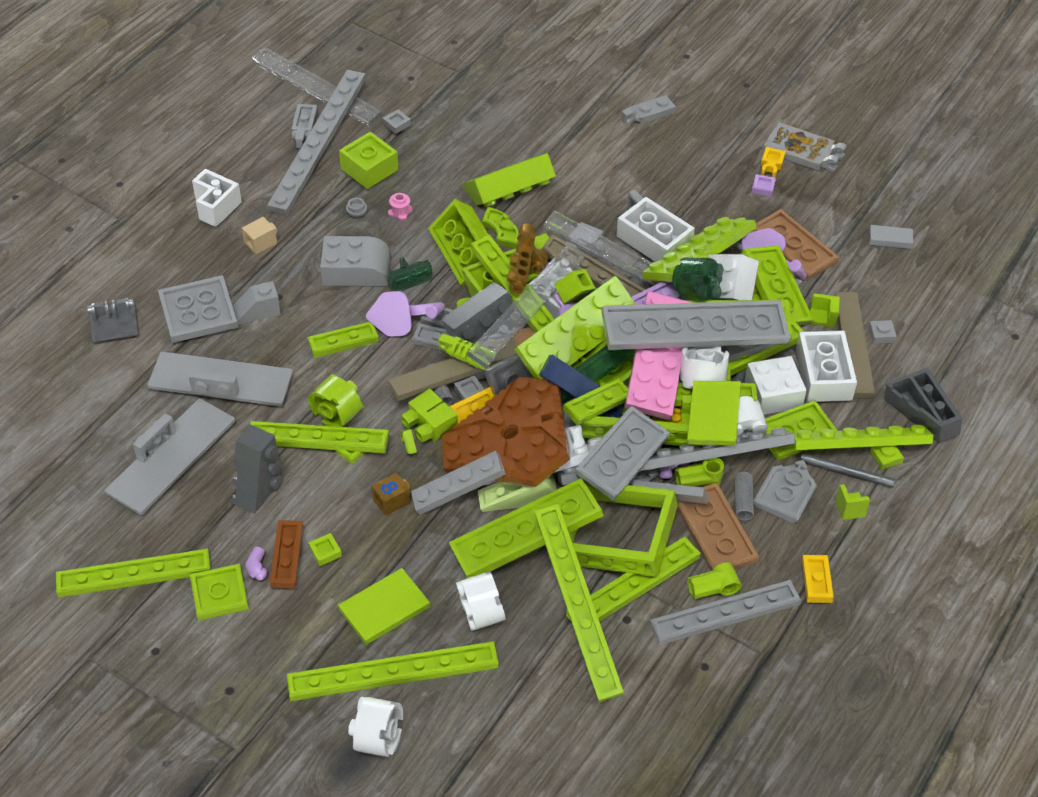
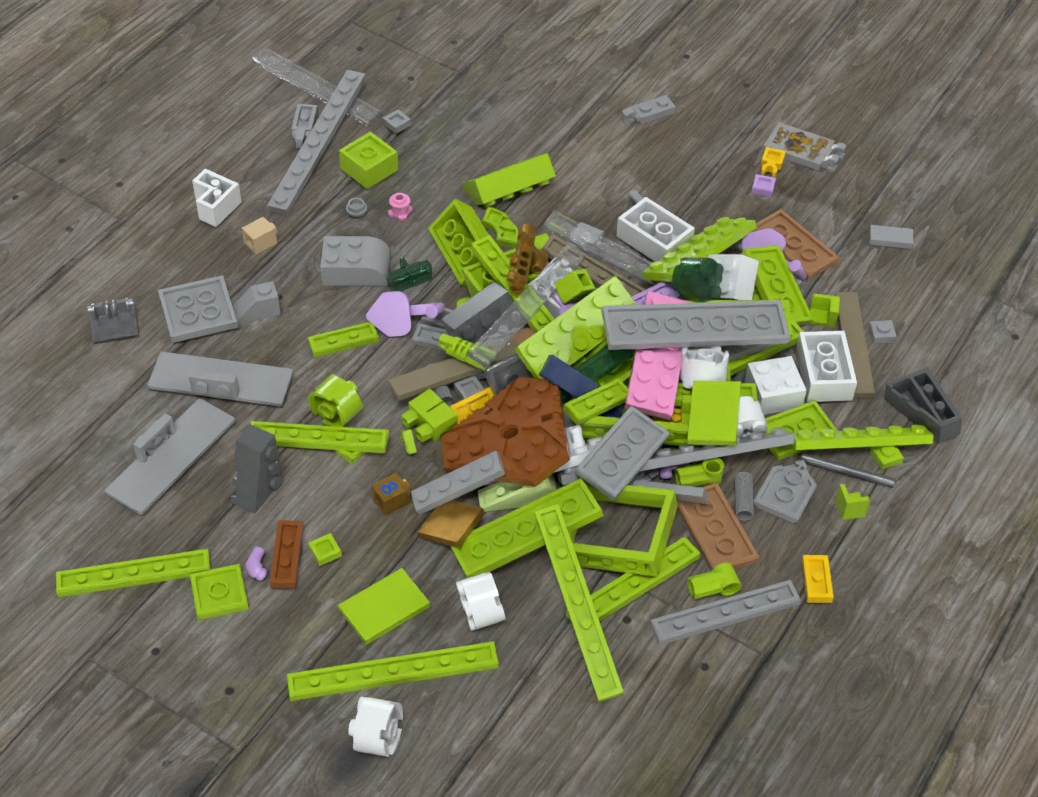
(451, 523): none -> pearl gold tile

